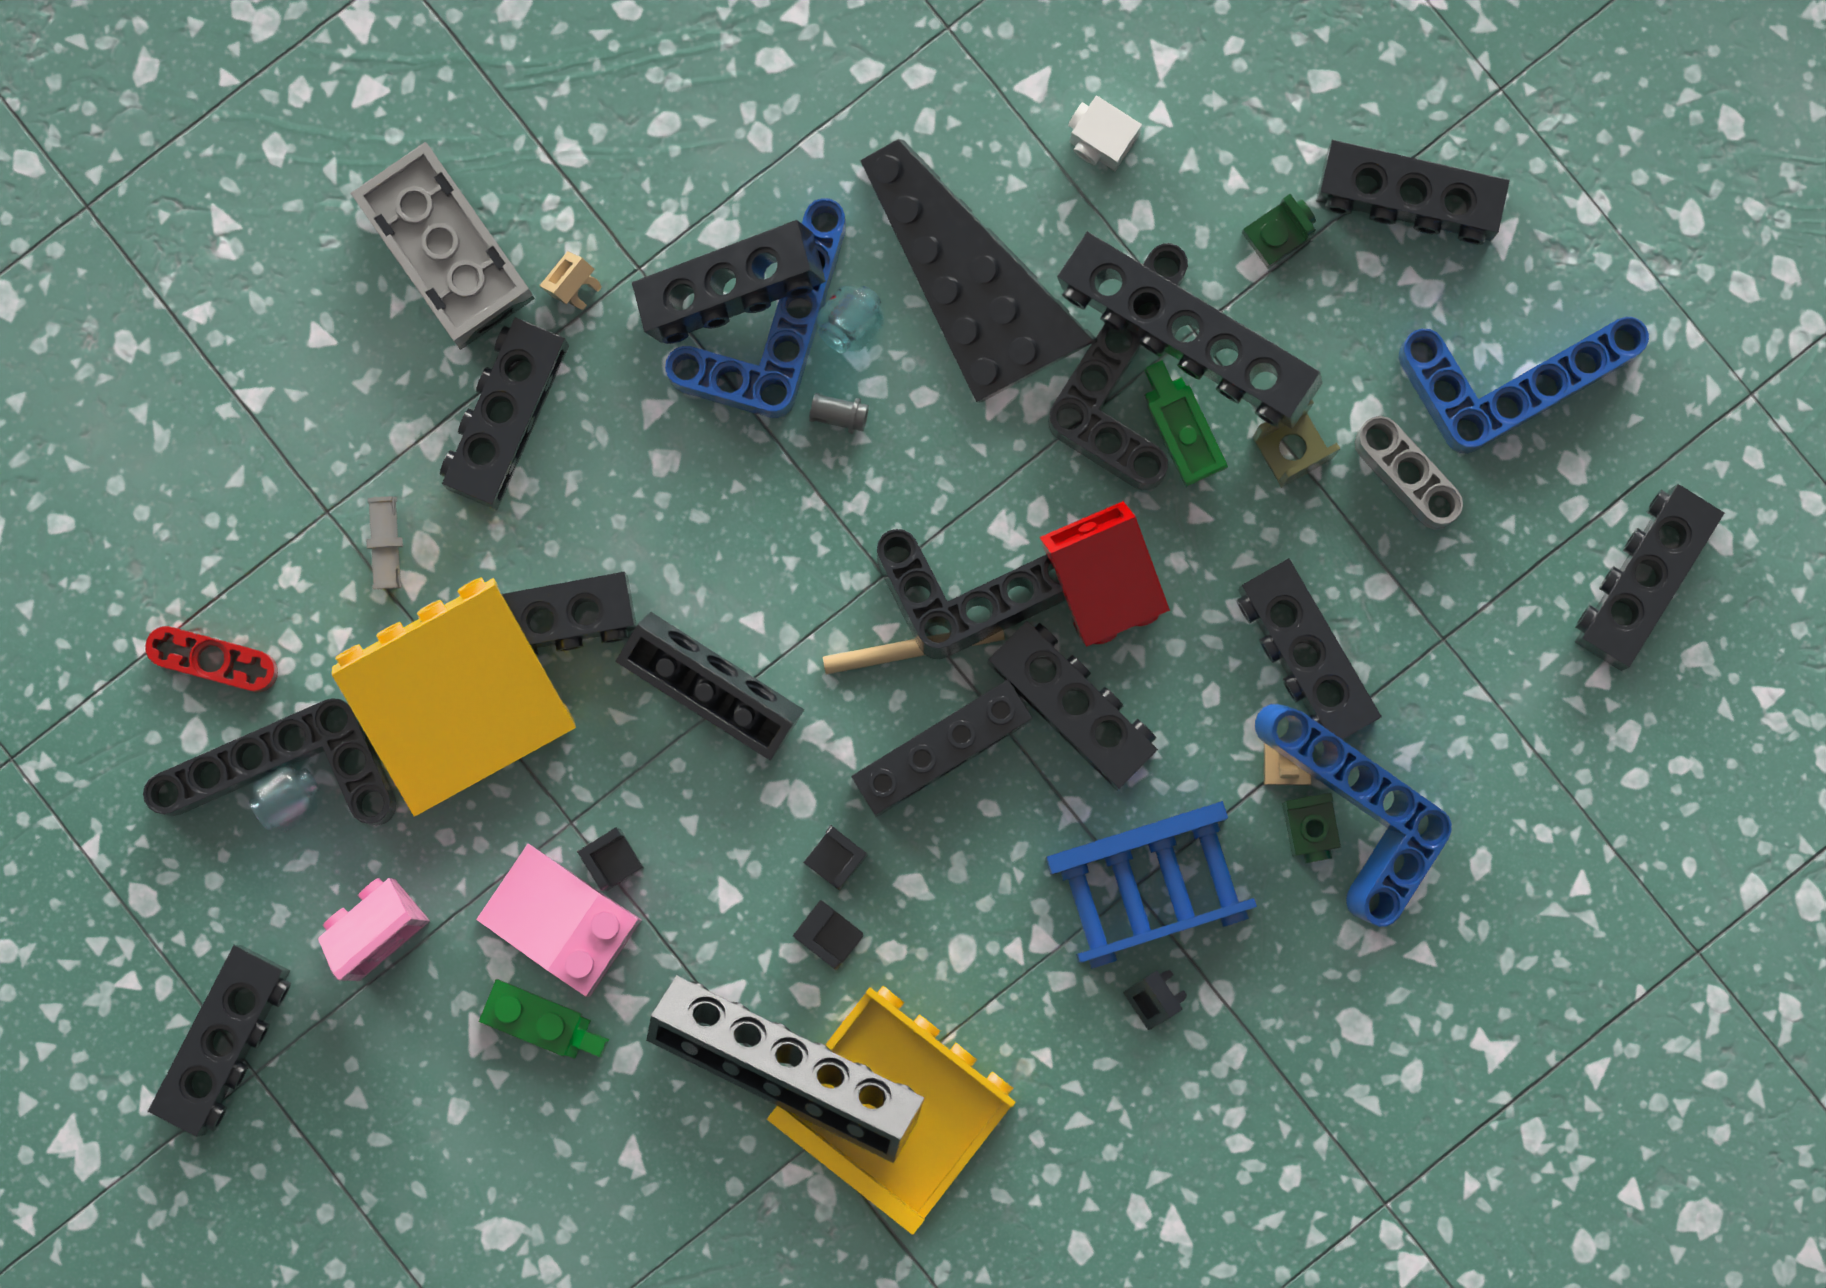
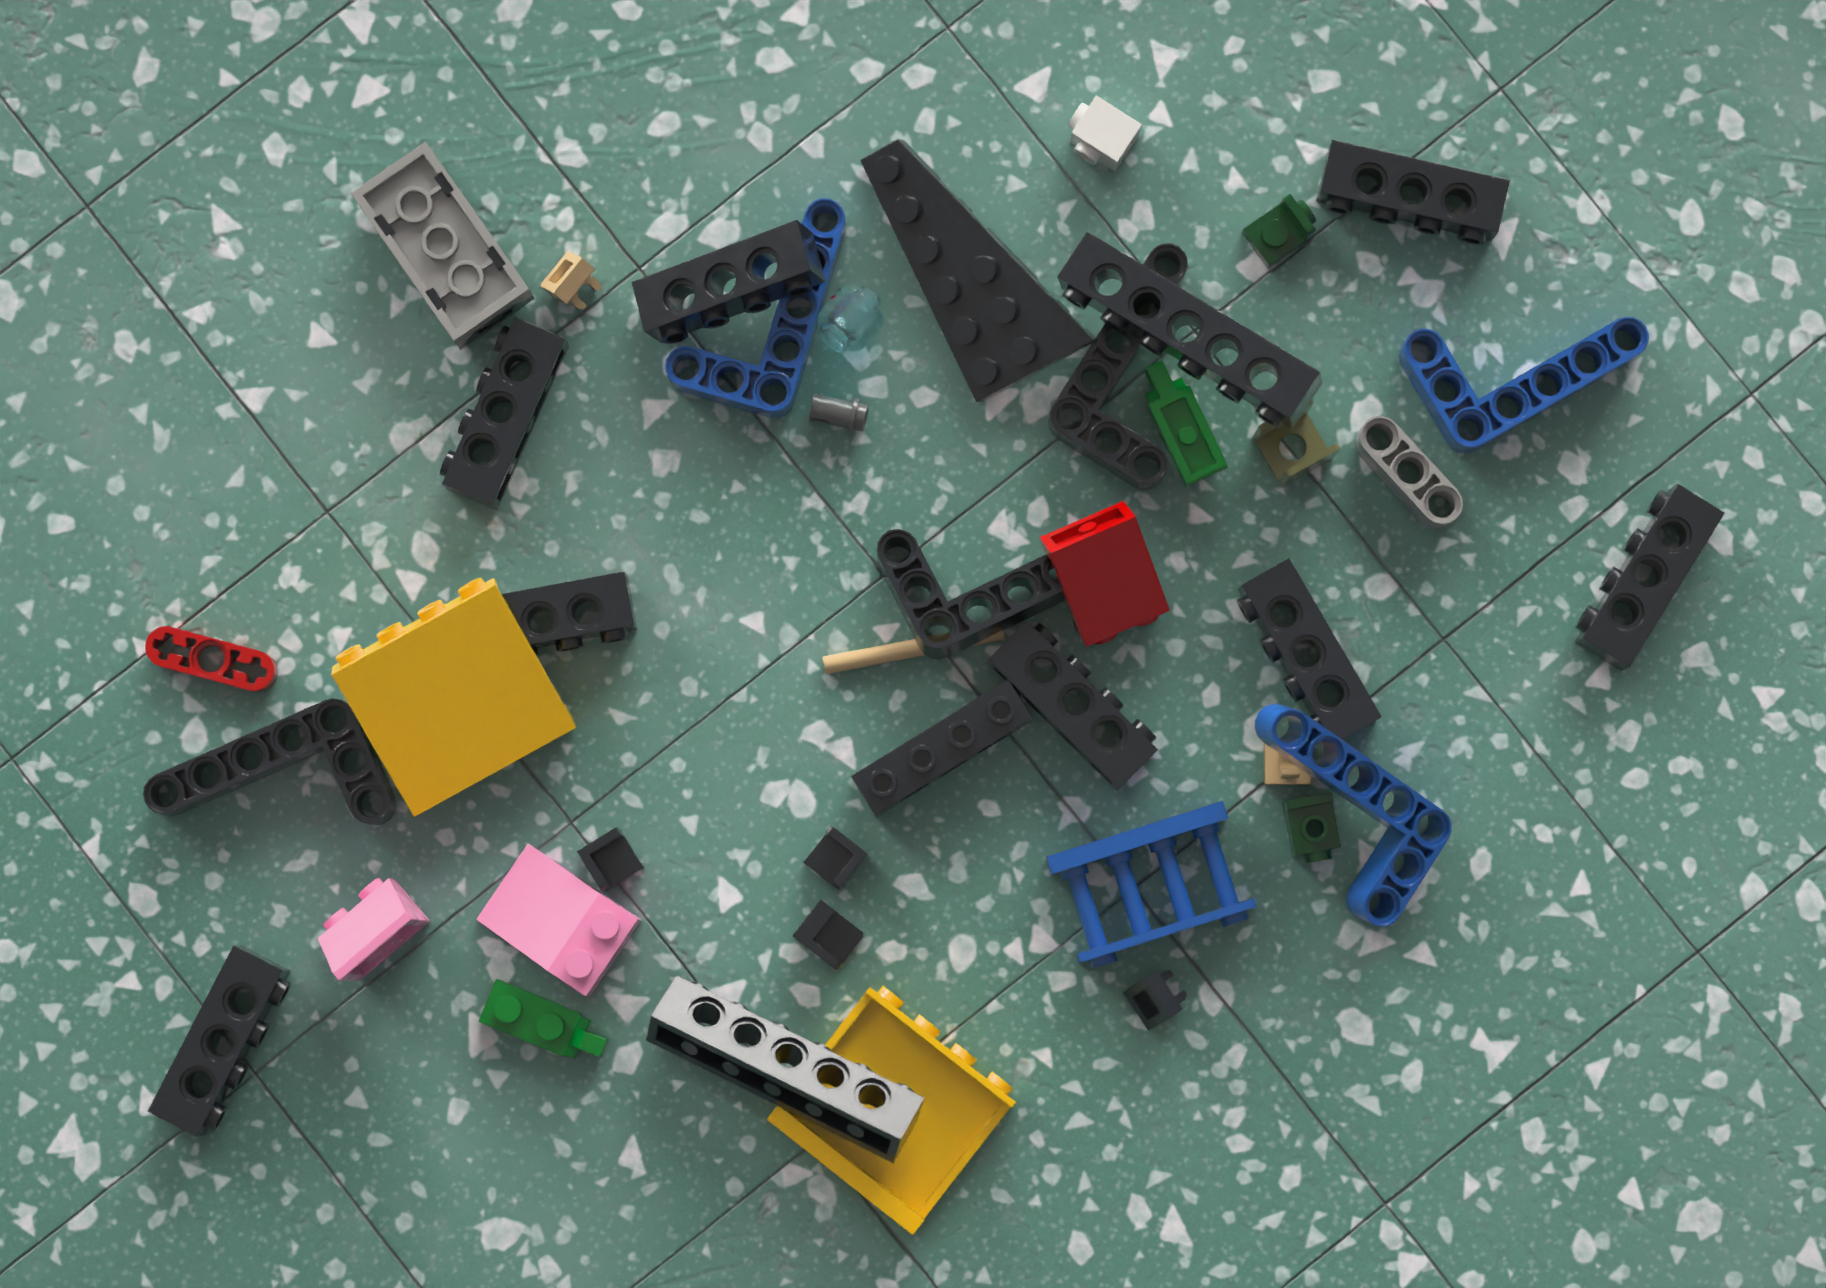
(284, 798): clear light blue head -> none
(384, 542): light grey pin -> none
(709, 685): black brick -> none

